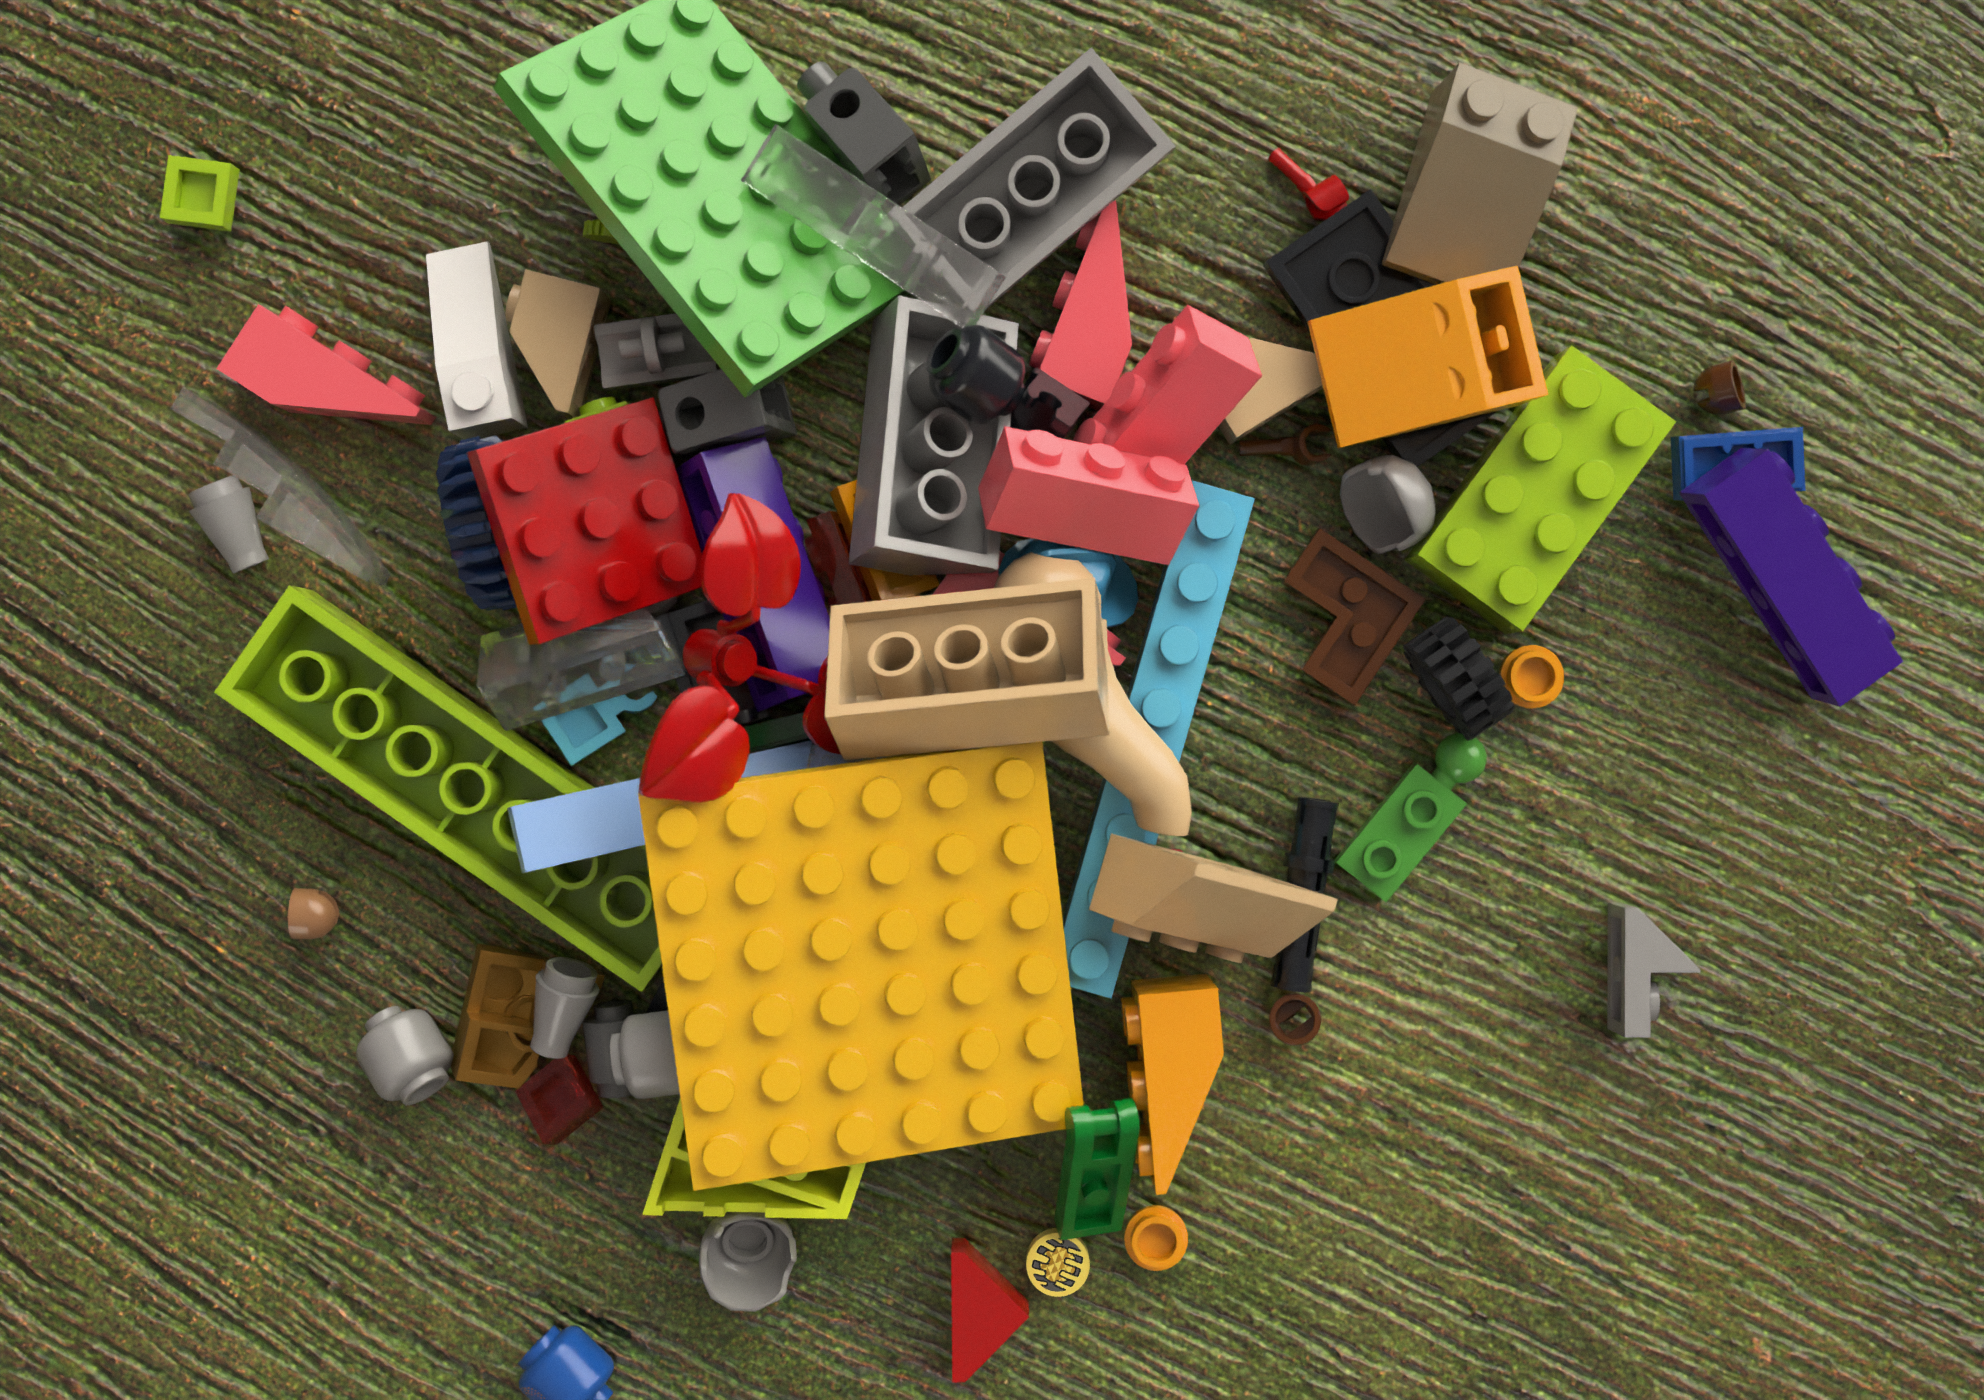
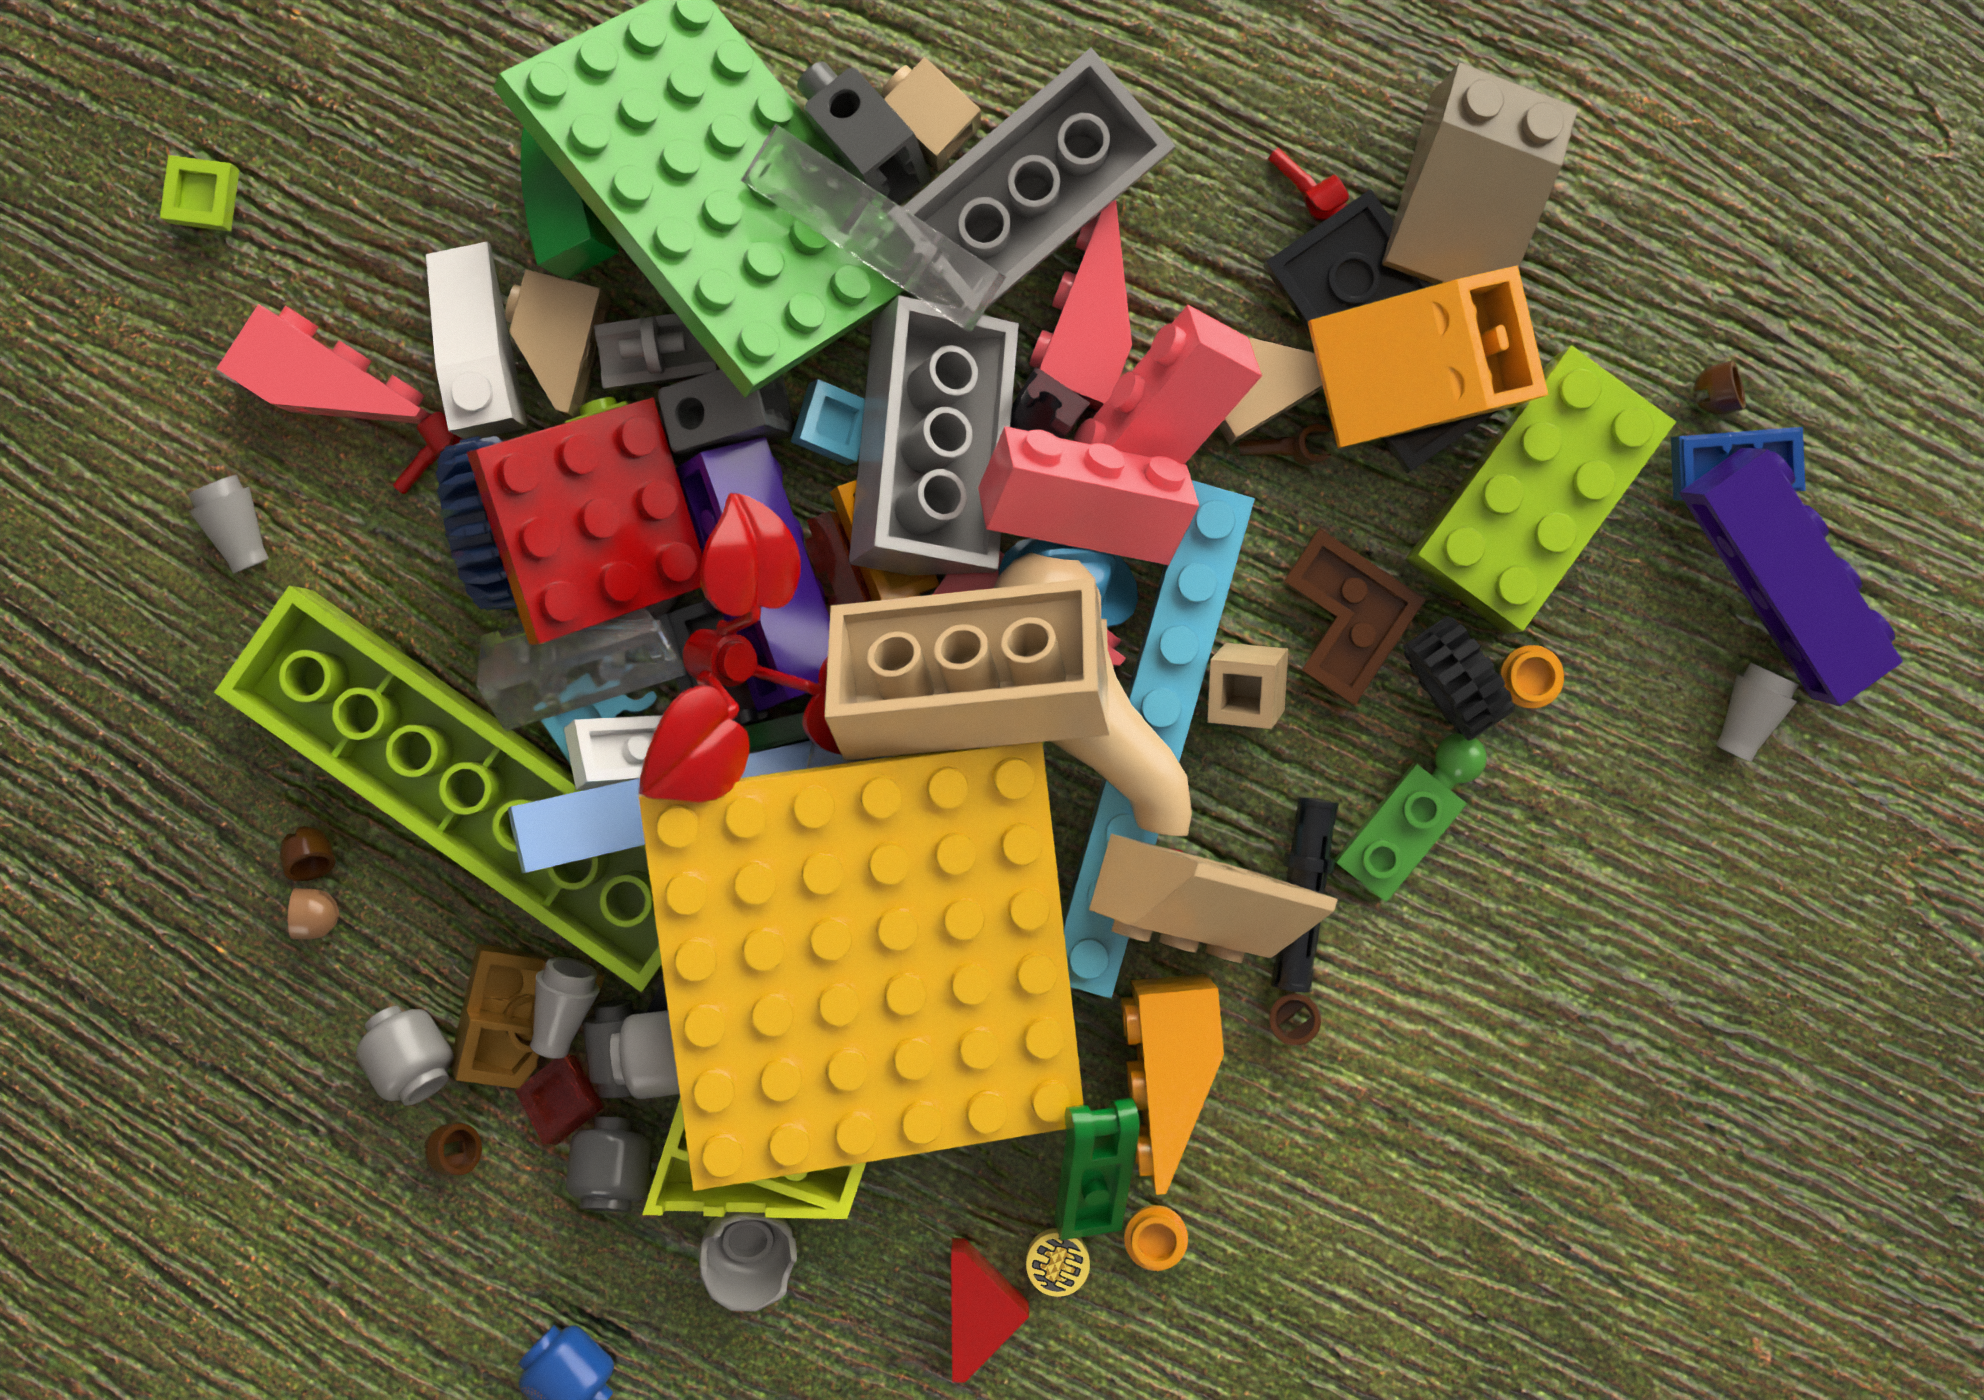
(295, 500): clear slope -> none
(306, 854): none -> reddish brown hinge
(437, 437): none -> red hand
(458, 1162): none -> reddish brown hinge
(560, 223): none -> green slope
(608, 749): none -> white plate
(609, 1165): none -> dark grey head
(830, 422): none -> medium azure plate
(933, 110): none -> tan brick
(976, 374): black head -> none
(1247, 685): none -> tan brick
(1388, 503): light grey hair -> none
(1634, 953): light grey slope -> none
(1755, 710): none -> light grey cone

